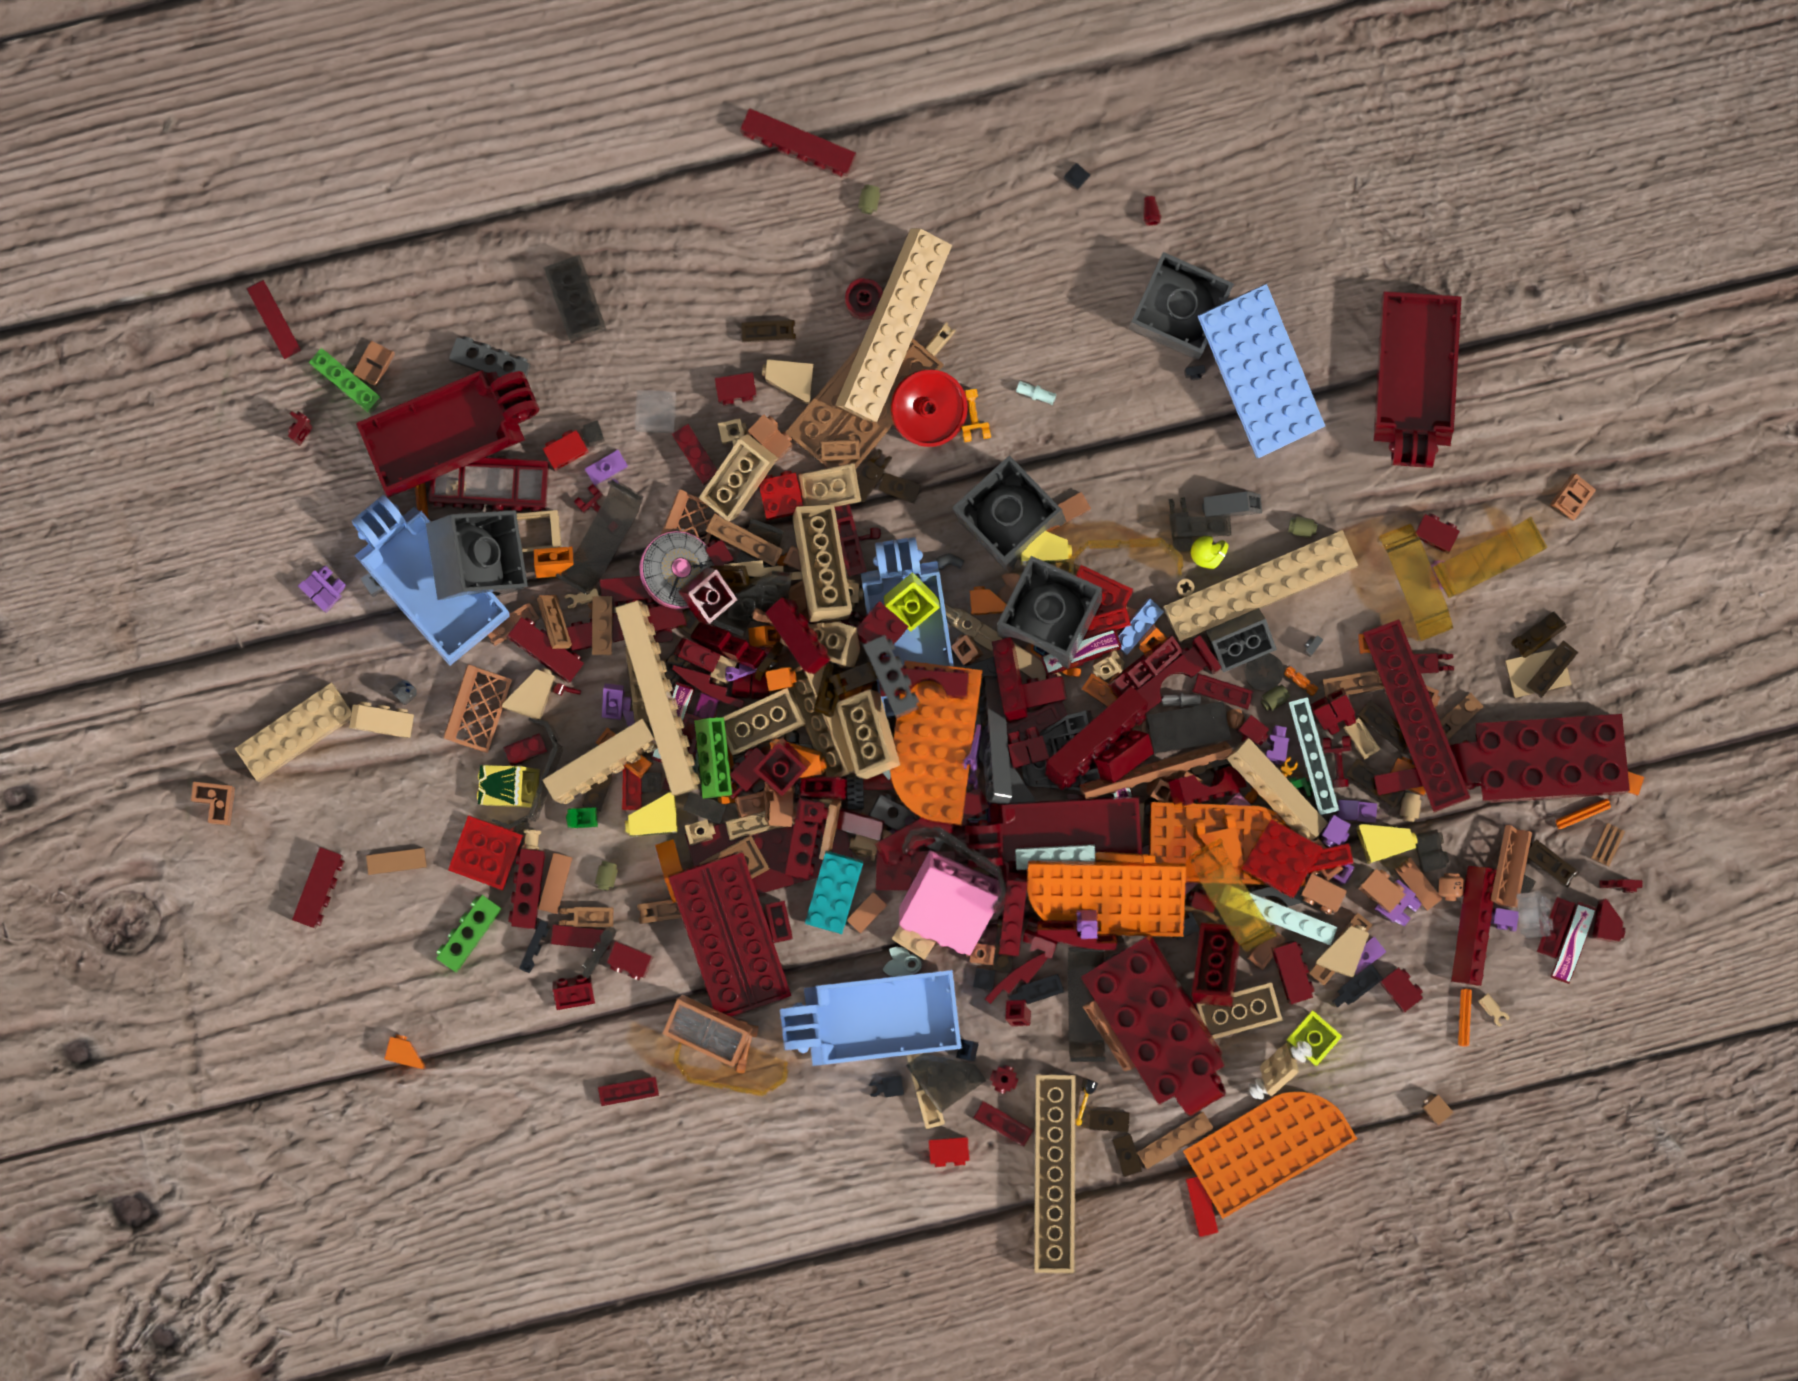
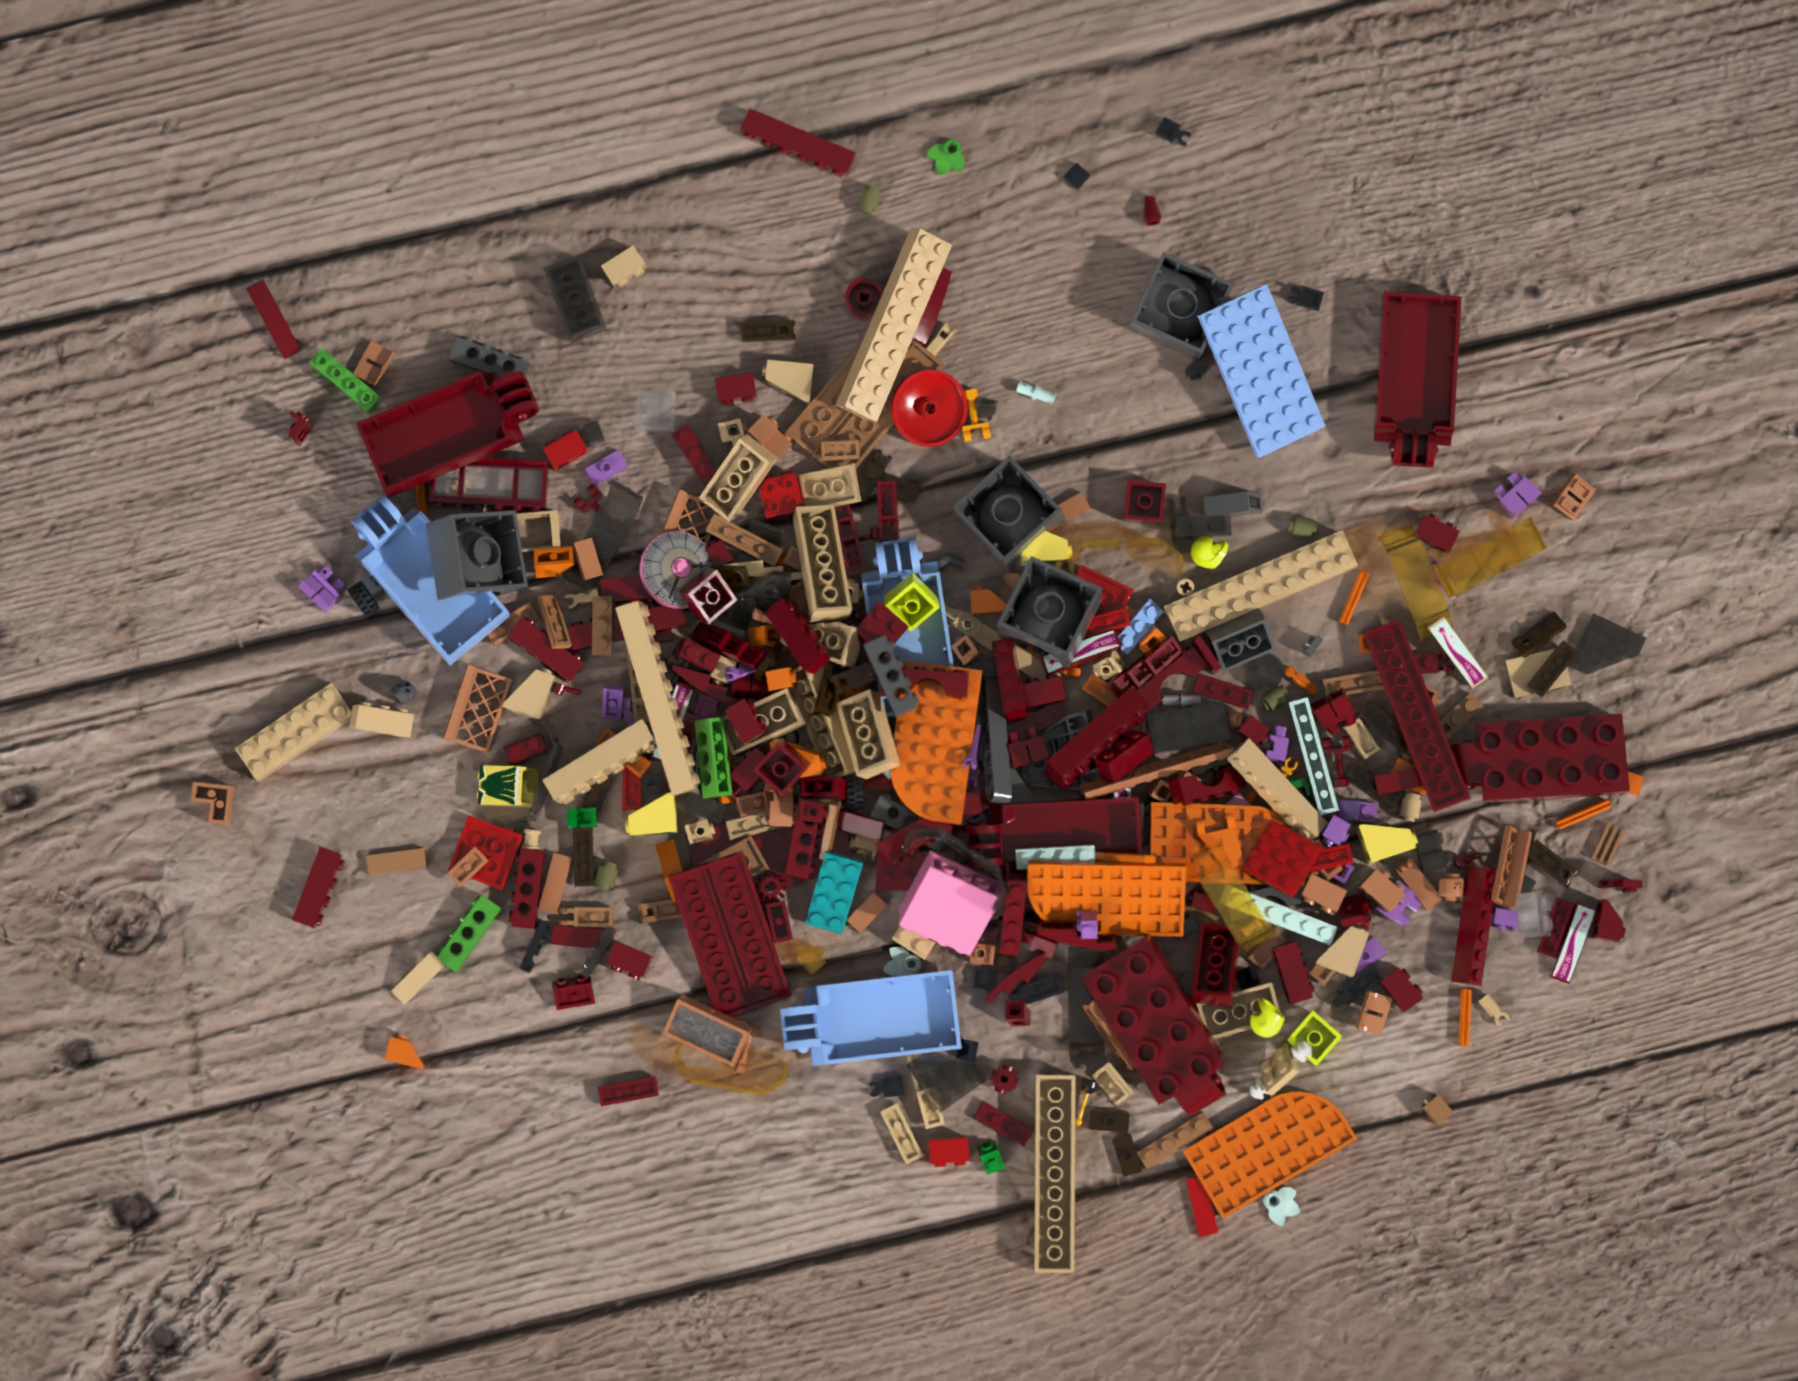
(363, 599): none -> black tyre
(417, 978): none -> tan tile
(467, 867): none -> nougat plate
(583, 857): none -> dark brown plate
(587, 559): none -> nougat tile
(624, 267): none -> tan brick
(745, 721): none -> dark red brick
(766, 882): none -> dark red gear
(811, 958): none -> clear yellow brick
(888, 511): none -> dark red slope
(901, 1134): none -> tan plate
(933, 307): none -> dark red slope
(946, 160): none -> bright green plate
(986, 406): none -> clear smoke tile
(990, 1157): none -> green bracket
(1112, 1083): none -> tan hinge
(1144, 502): none -> dark red brick
(1169, 131): none -> black plate
(1247, 977): none -> black plate
(1269, 1021): none -> neon yellow helmet
(1284, 1205): none -> light aqua plate
(1309, 298): none -> black plate
(1353, 597): none -> orange axle
(1355, 910): none -> dark red bracket
(1371, 1022): none -> nougat piece
(1457, 651): none -> slope
(1460, 862): none -> dark red hand
(1519, 496): none -> medium lavender hips
(1605, 645): none -> clear smoke plate

